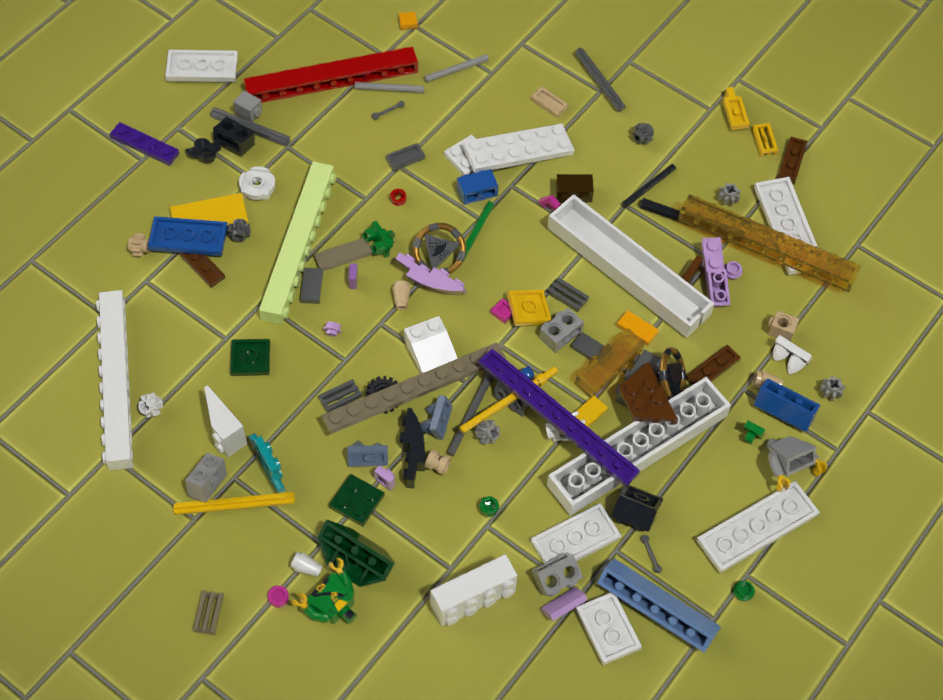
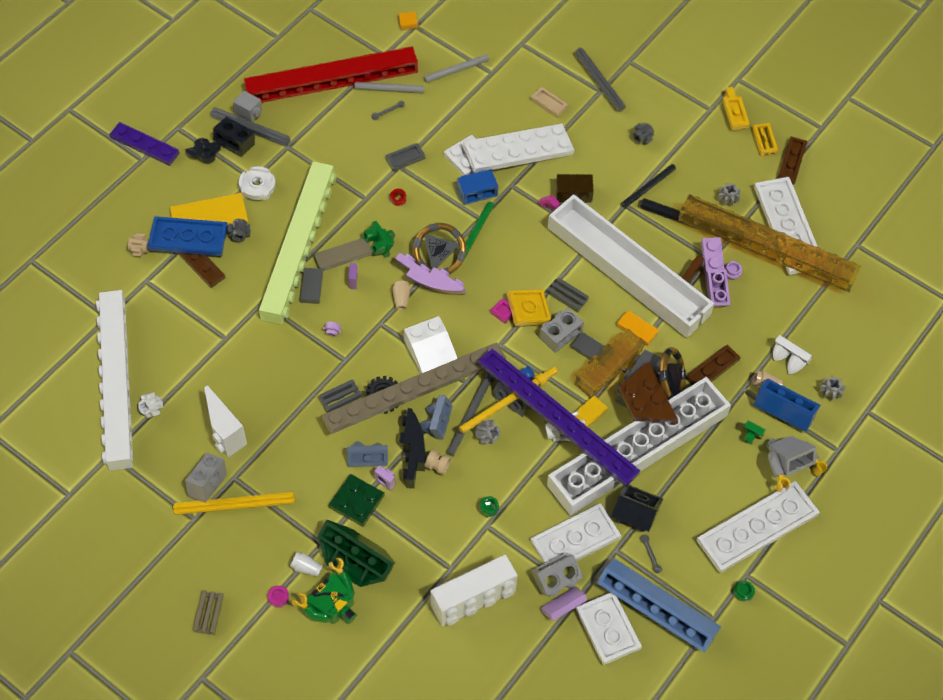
(202, 65): white plate -> none
(250, 357): dark green tile -> none
(270, 464): teal plate -> none
(789, 323): tan brick -> none

